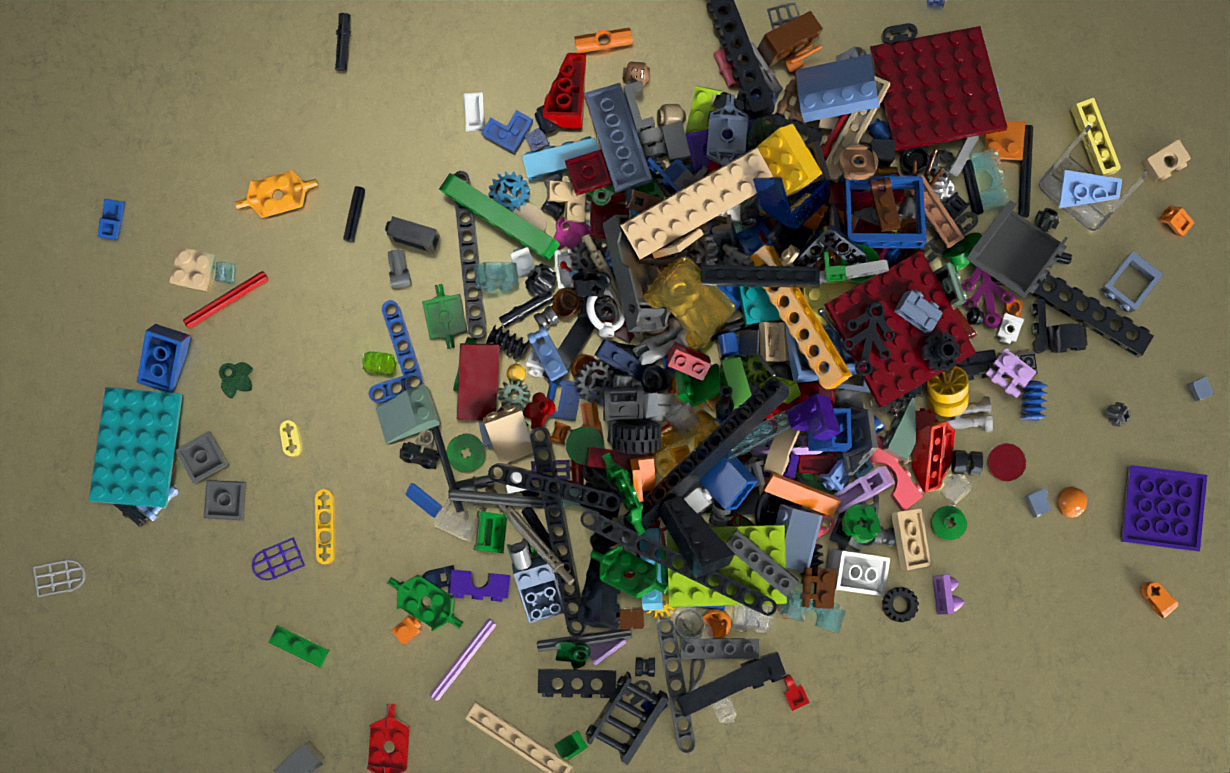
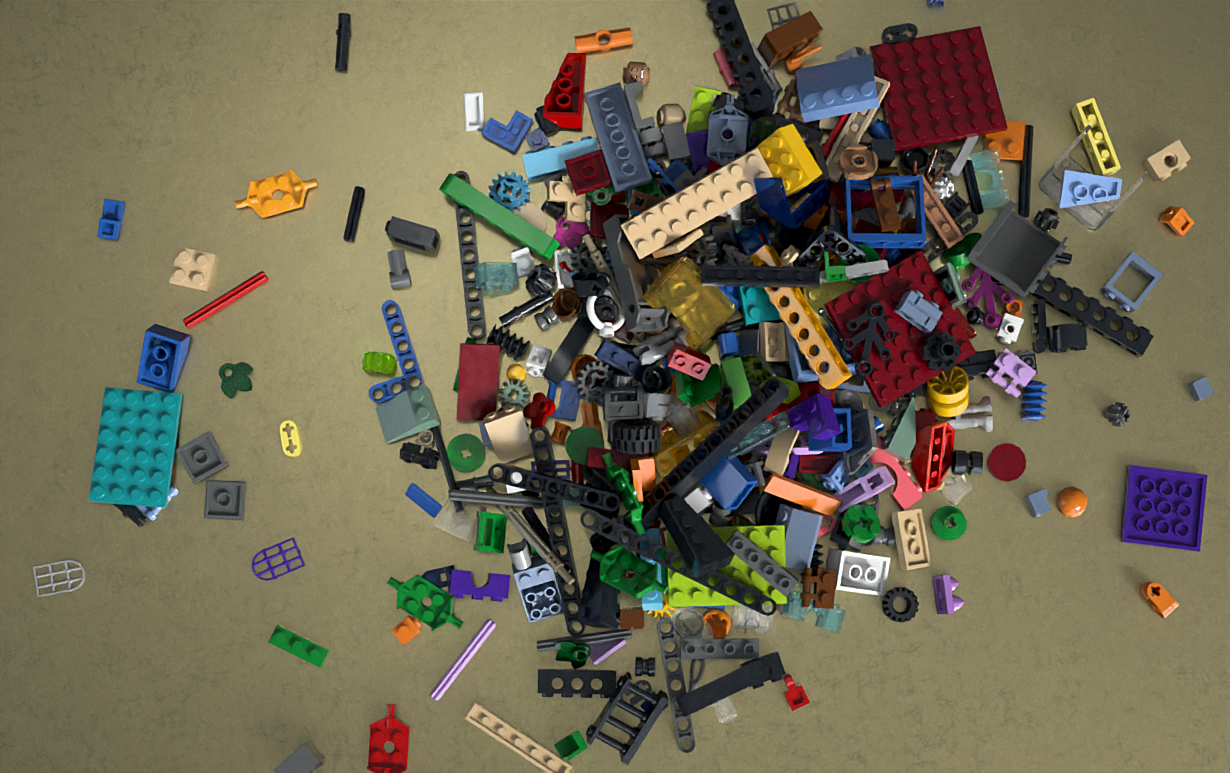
(224, 272): clear light blue tile -> none
(327, 526): yellow beam -> none
(444, 316): green plate -> none
(548, 354): medium blue plate -> none

